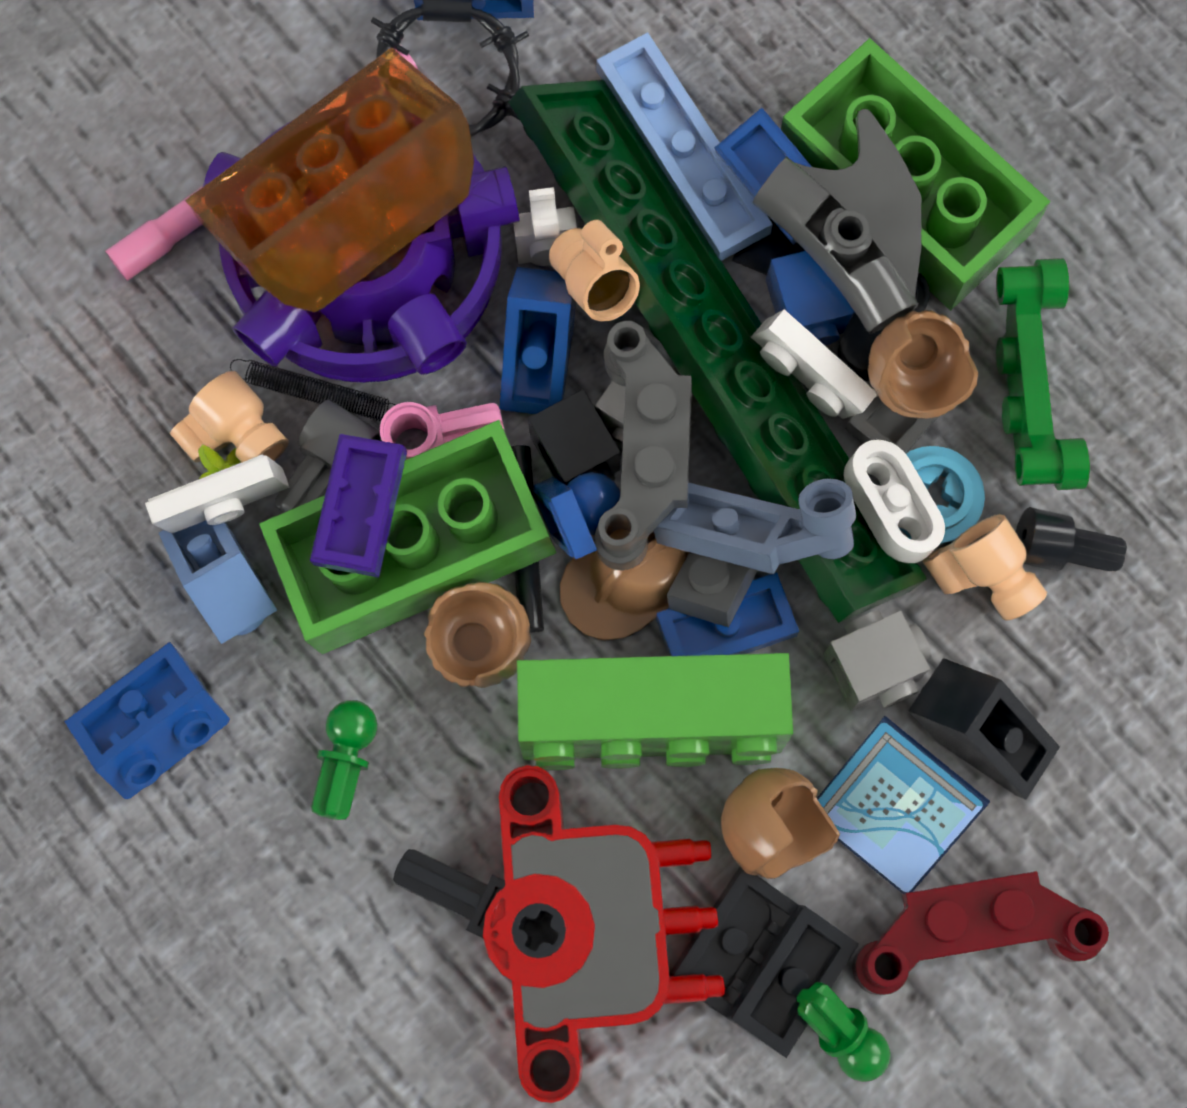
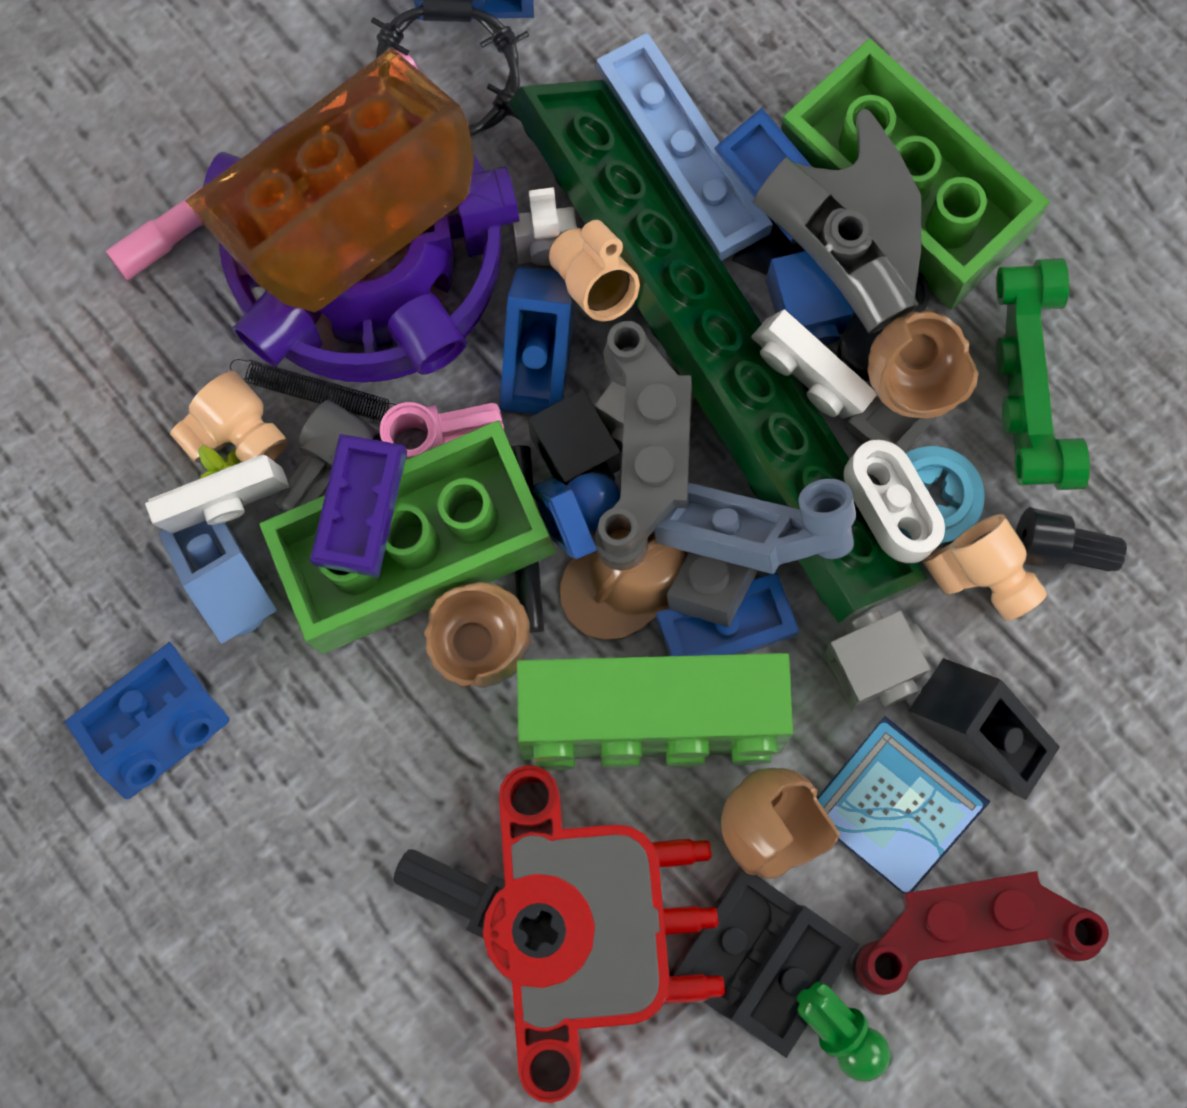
(350, 729): green axle -> none

